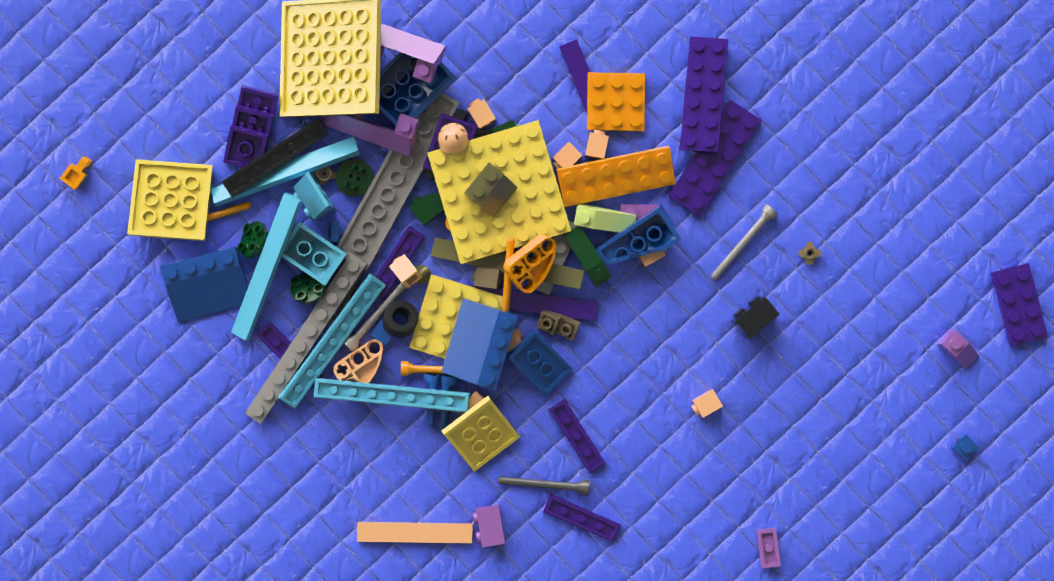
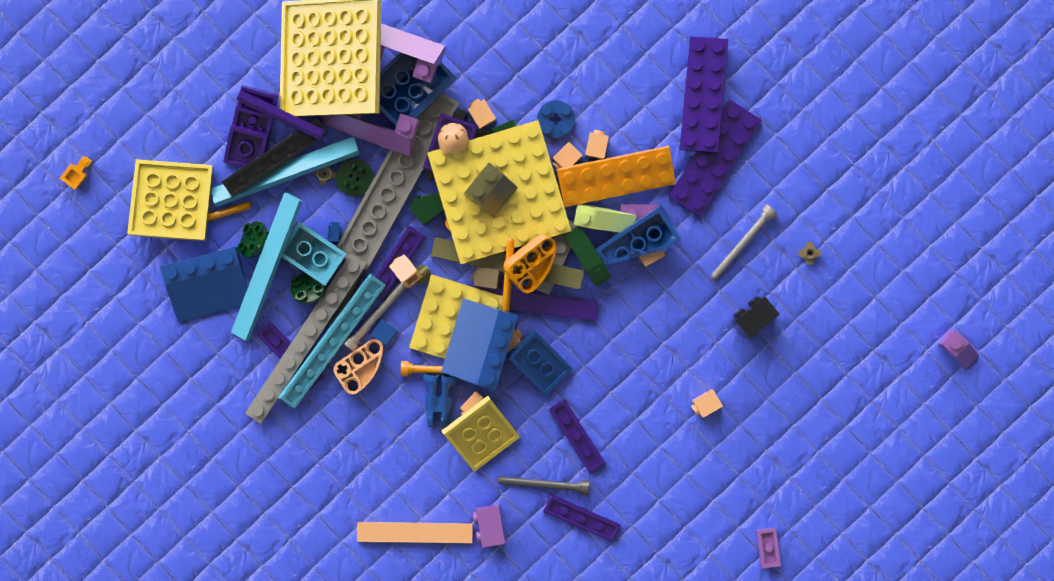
(280, 115): none -> dark purple axle
(313, 197): medium azure slope -> none
(391, 395): medium azure tile -> none
(404, 308): black tyre -> none
(558, 323): dark tan slope -> none
(563, 111): none -> blue plate
(577, 68): dark purple tile -> none
(615, 101): light orange plate -> none
(965, 447): blue plate -> none
(1019, 304): dark purple plate -> none

